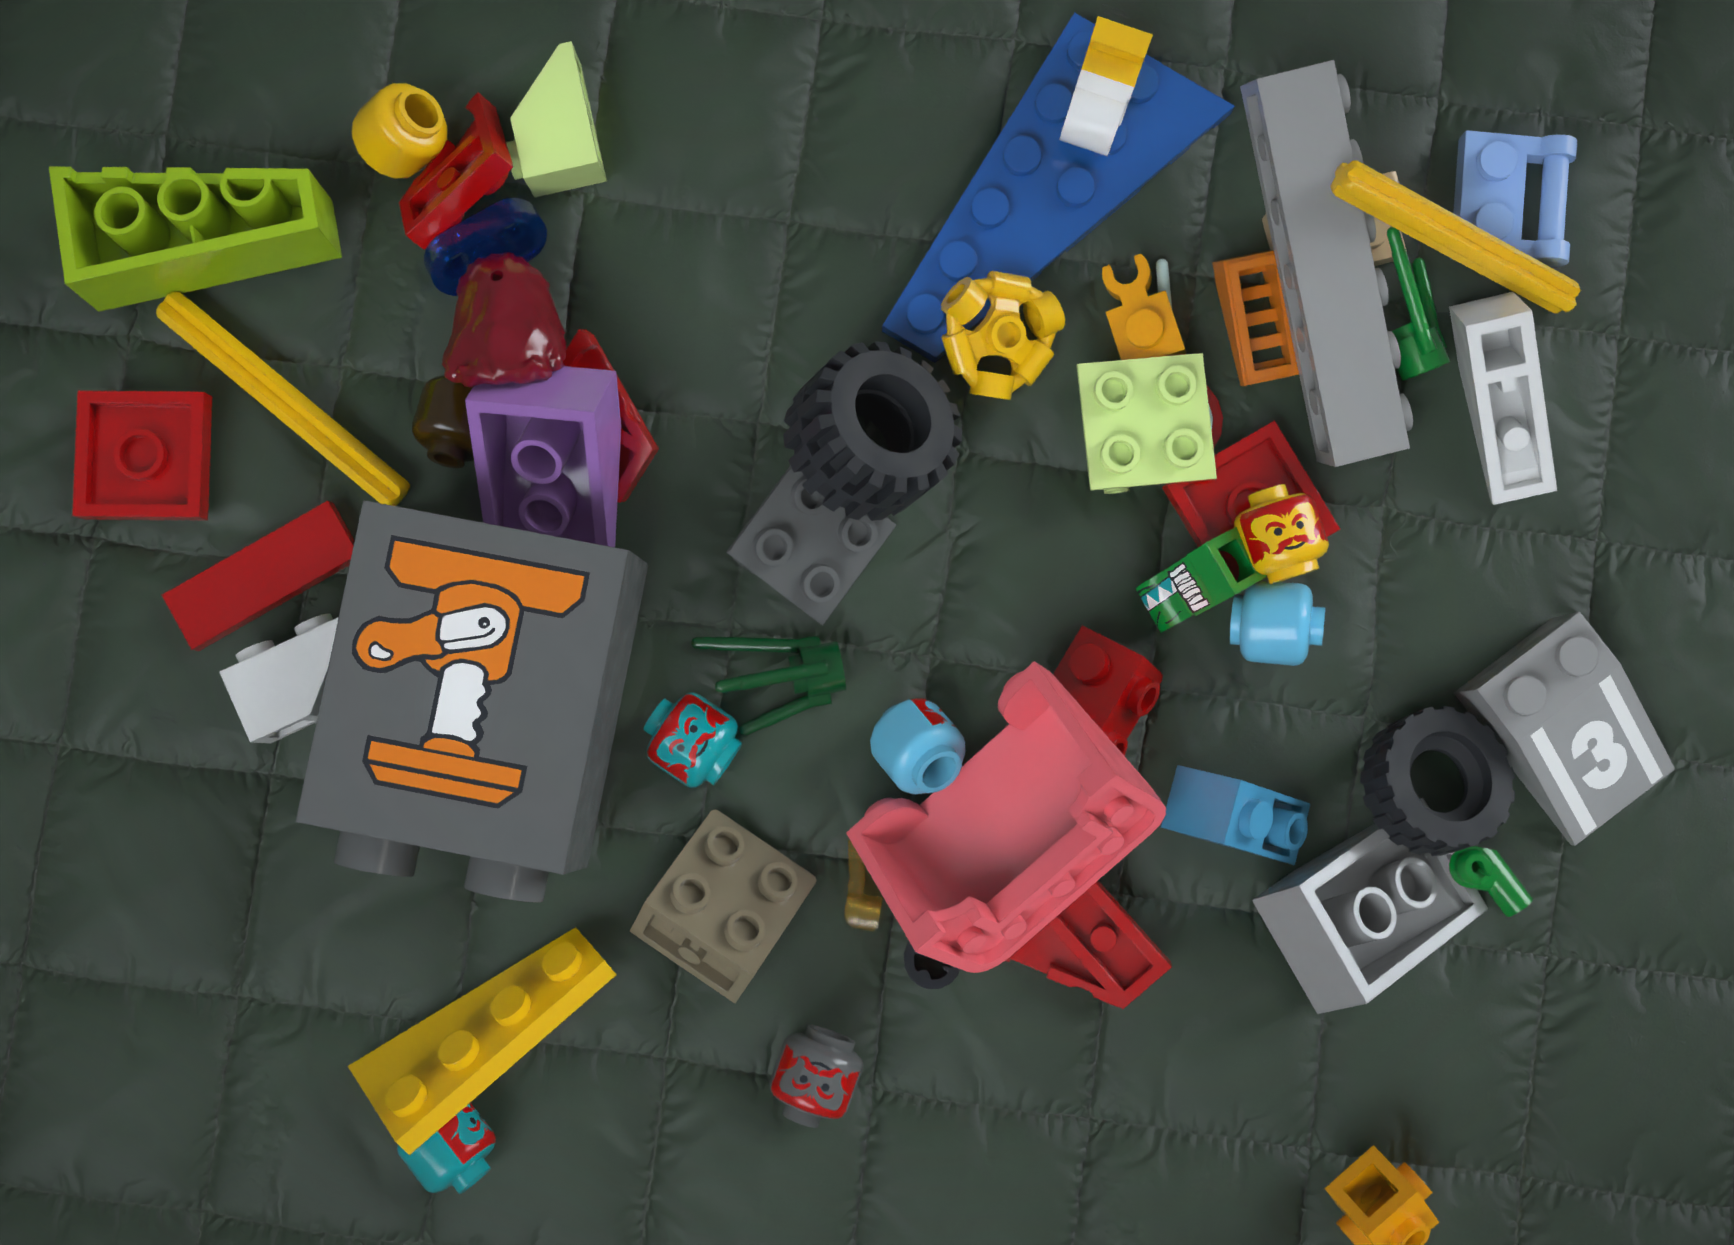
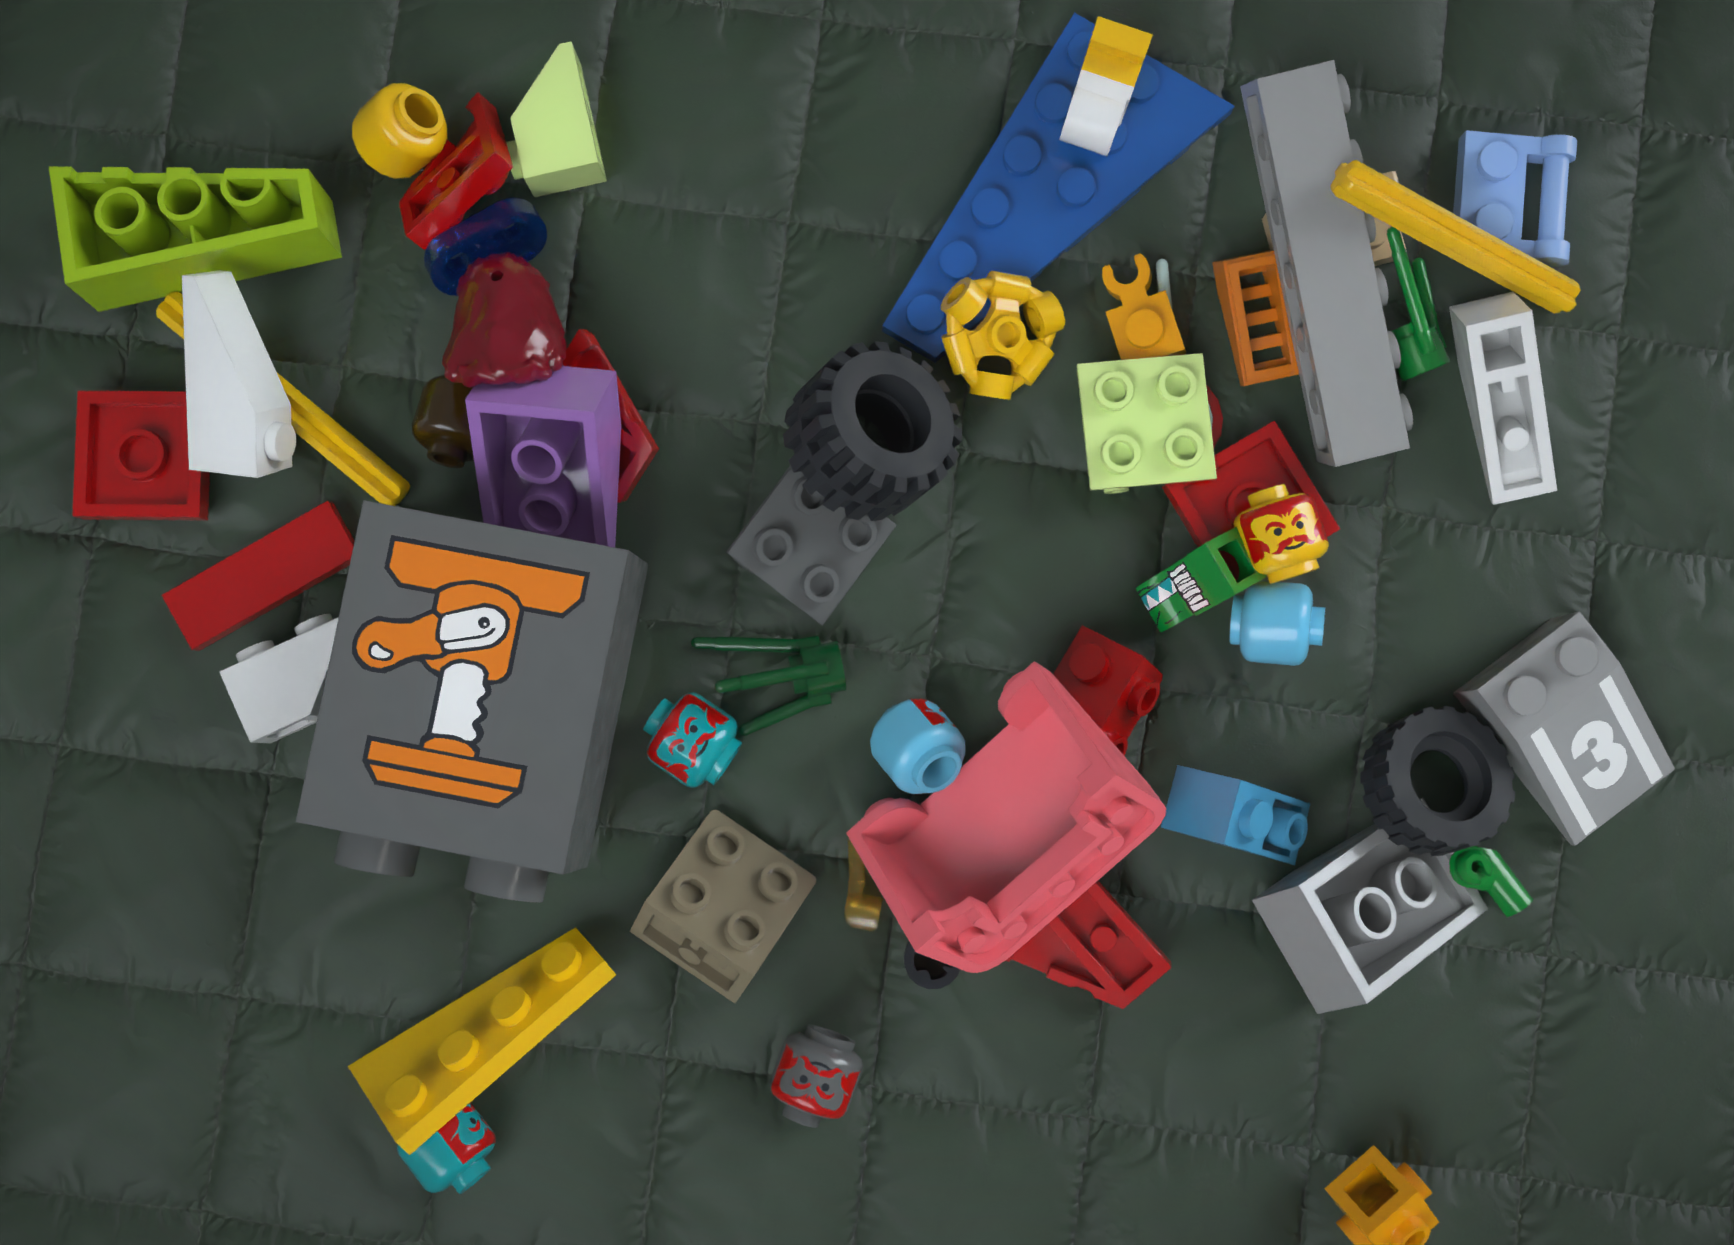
(232, 390): none -> white slope

